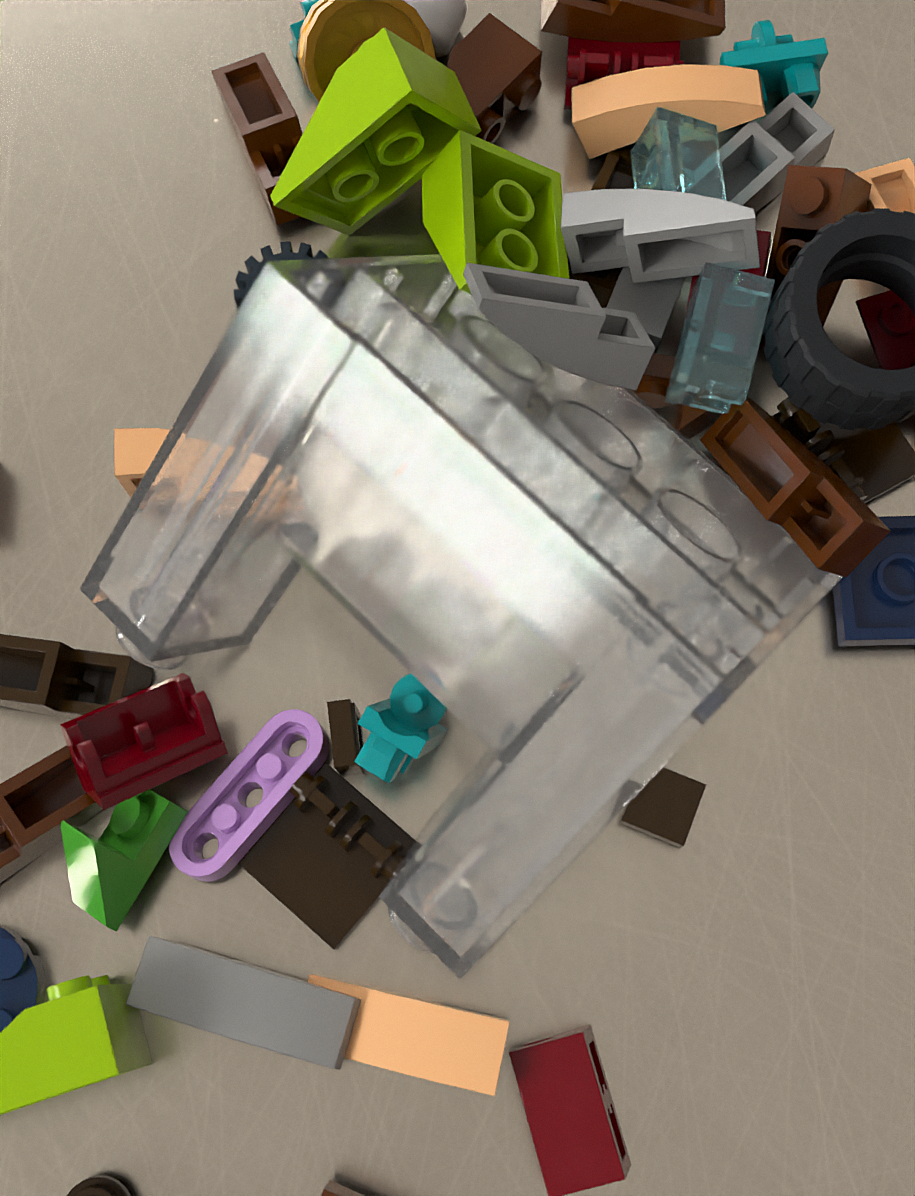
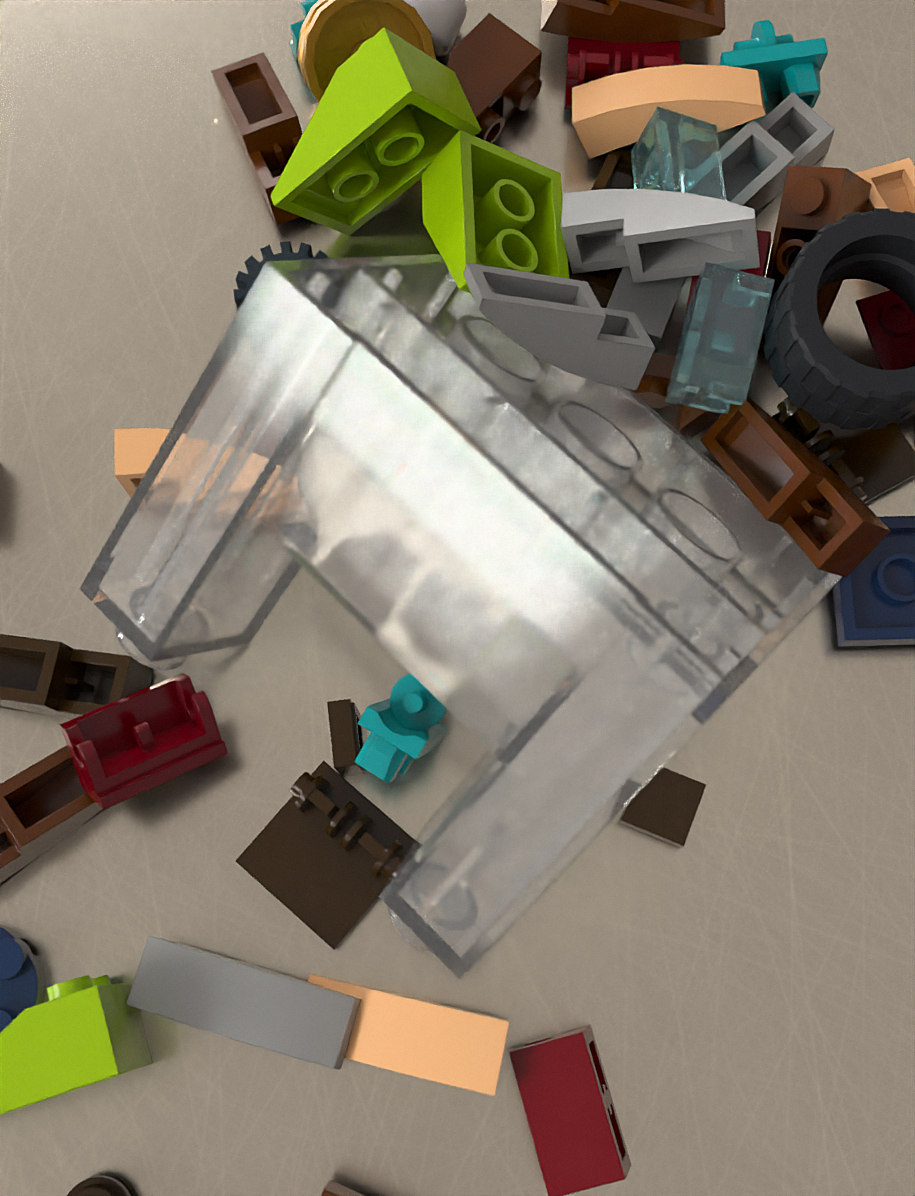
(113, 869): bright green slope -> none
(223, 808): lavender plate -> none

